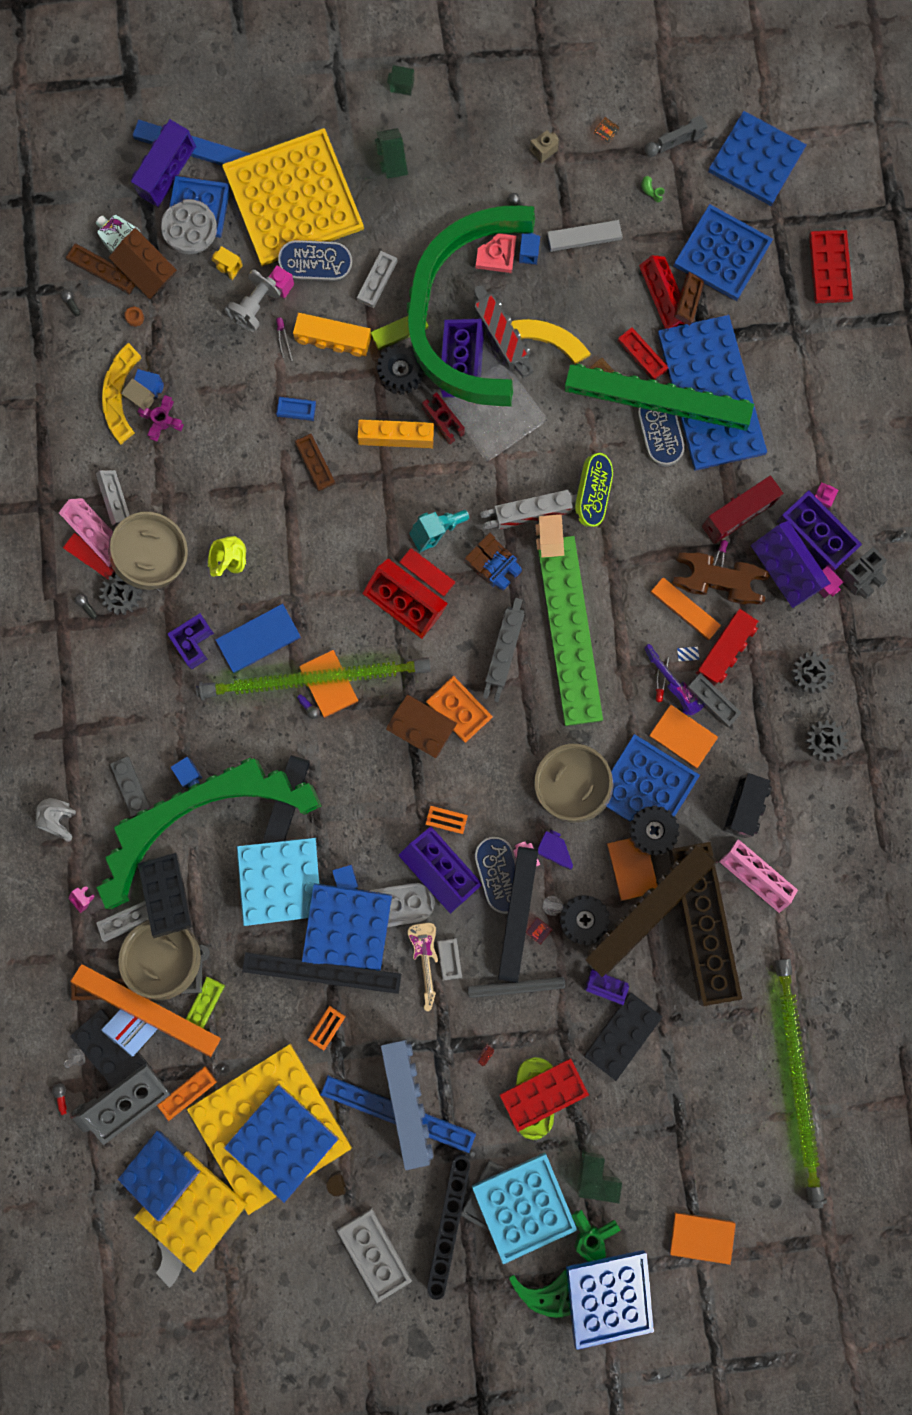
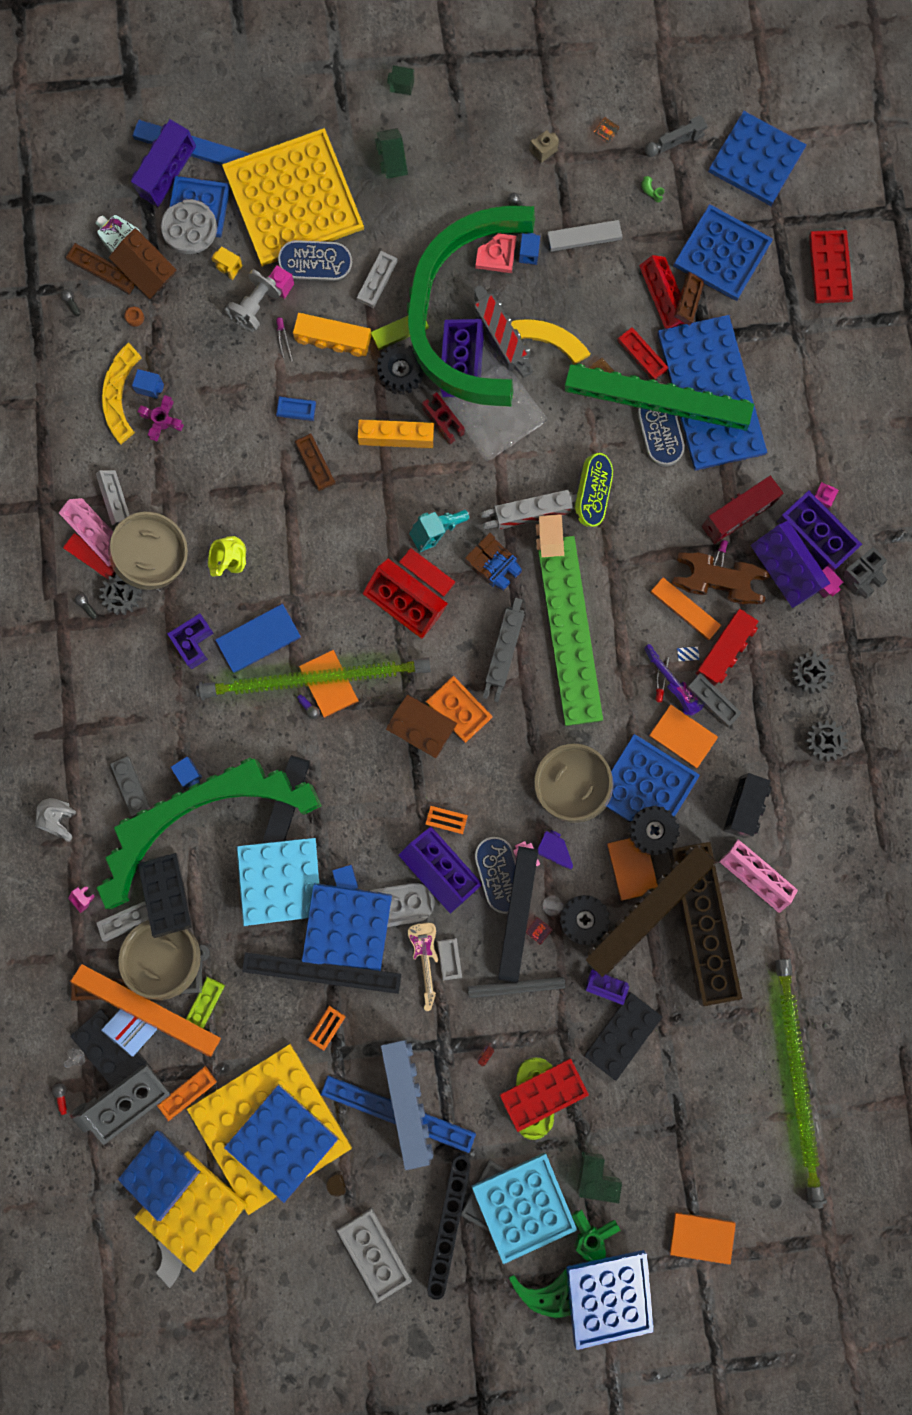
(138, 394): dark tan brick -> none

